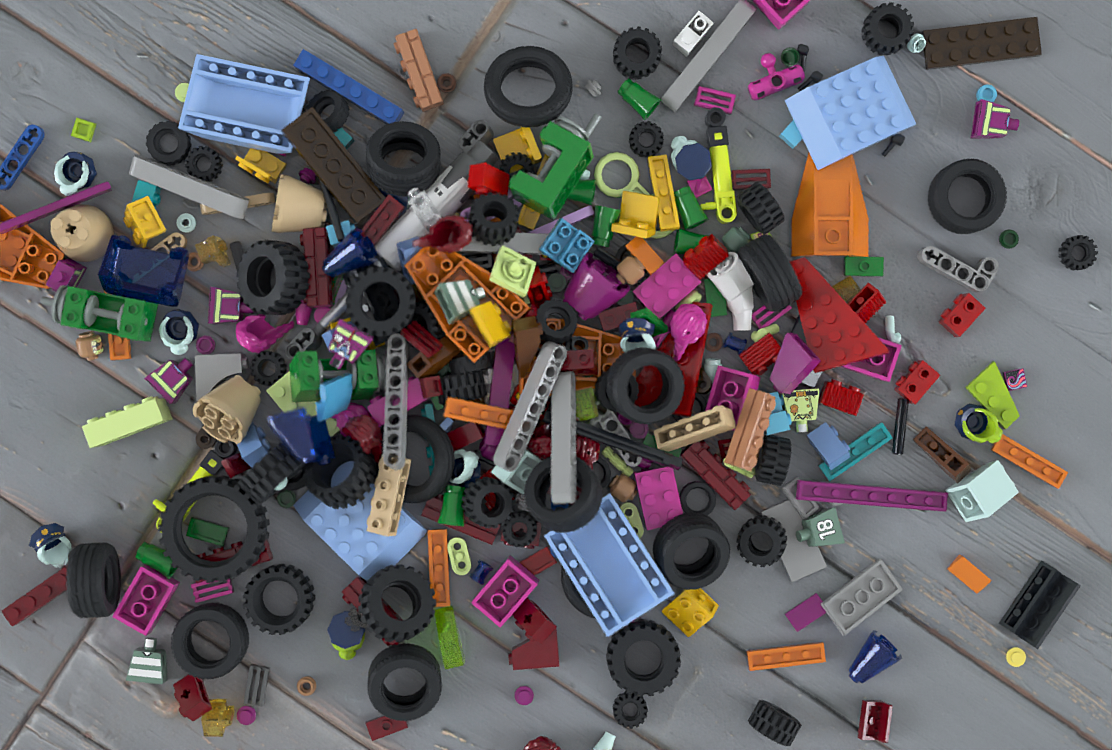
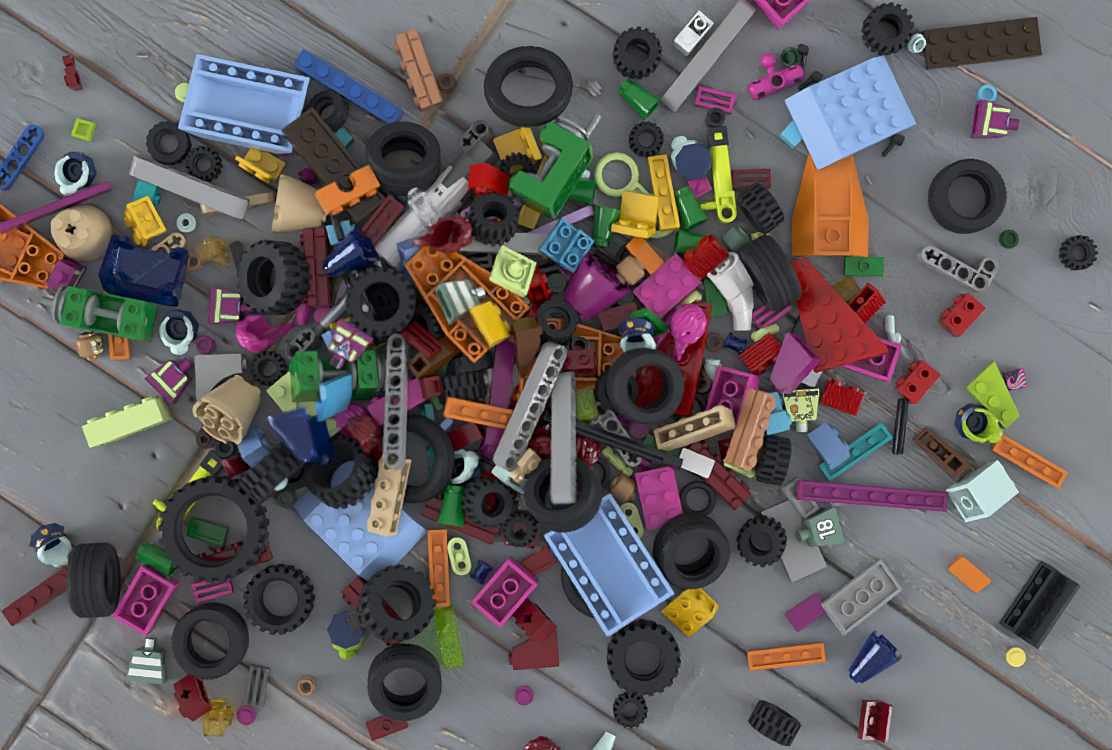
(72, 76): none -> dark red plate
(333, 199): none -> orange arch
(525, 465): none -> tan plate
(696, 463): none -> white sticker

